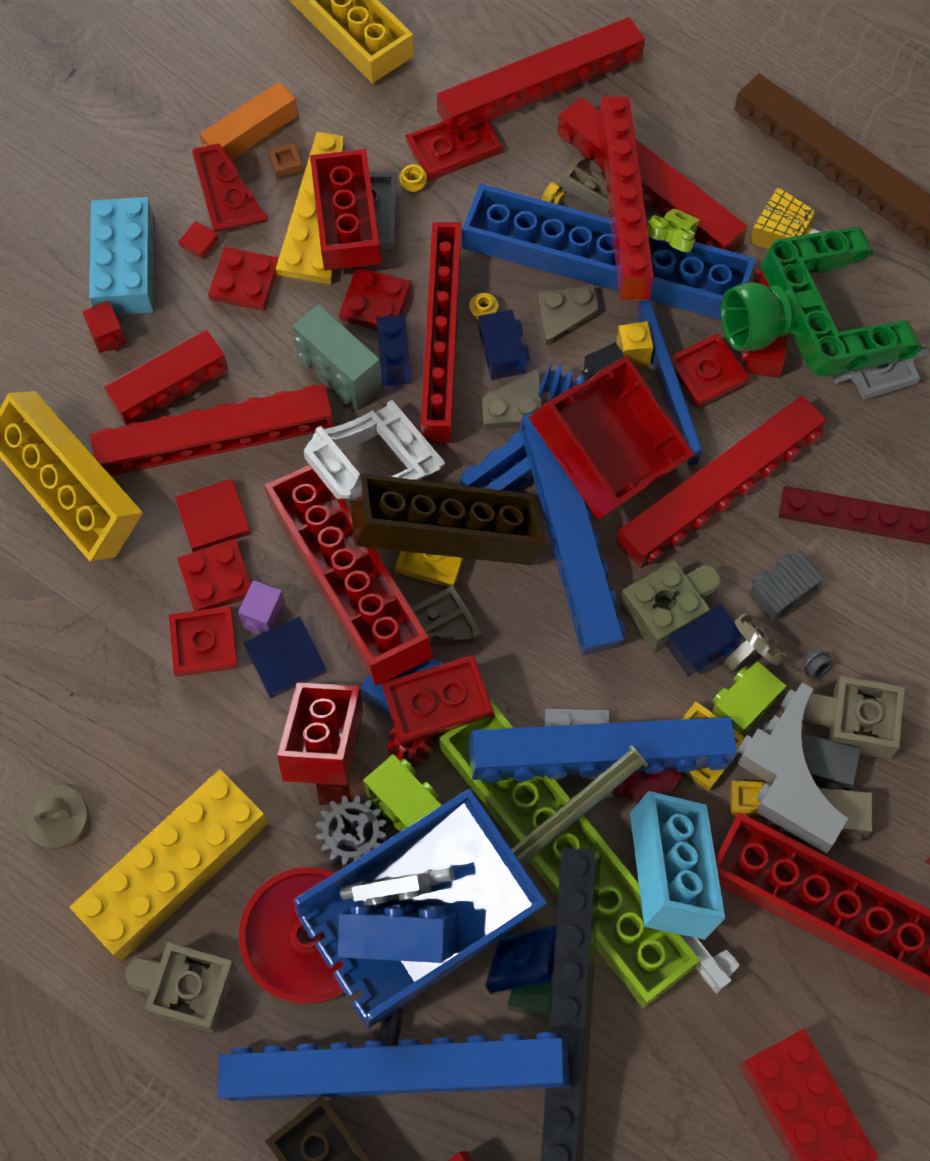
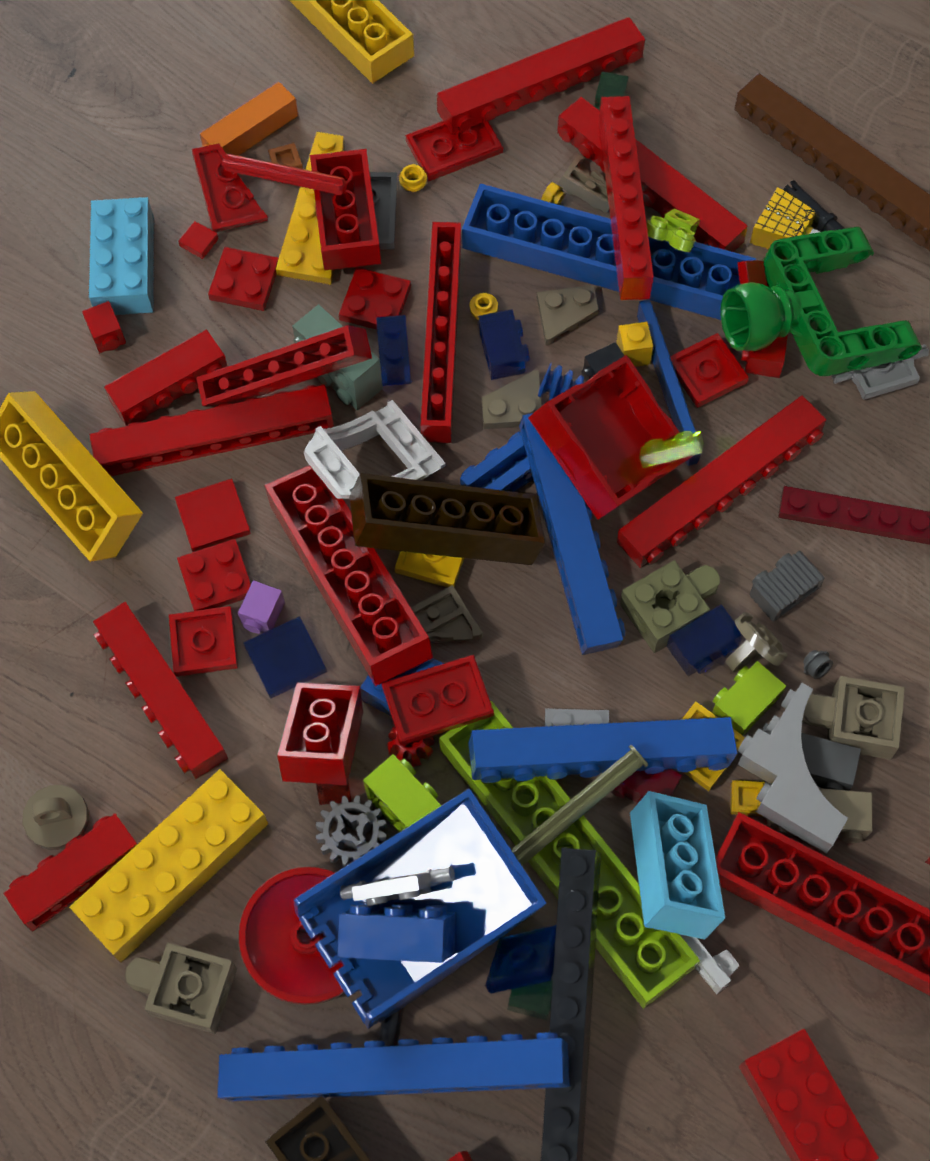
(70, 873): none -> red brick
(160, 690): none -> red brick
(284, 174): none -> red axle
(285, 366): none -> red brick
(610, 86): none -> clear green brick
(681, 446): none -> clear neon green plate
(752, 272): none -> red tile
(822, 219): none -> black pin

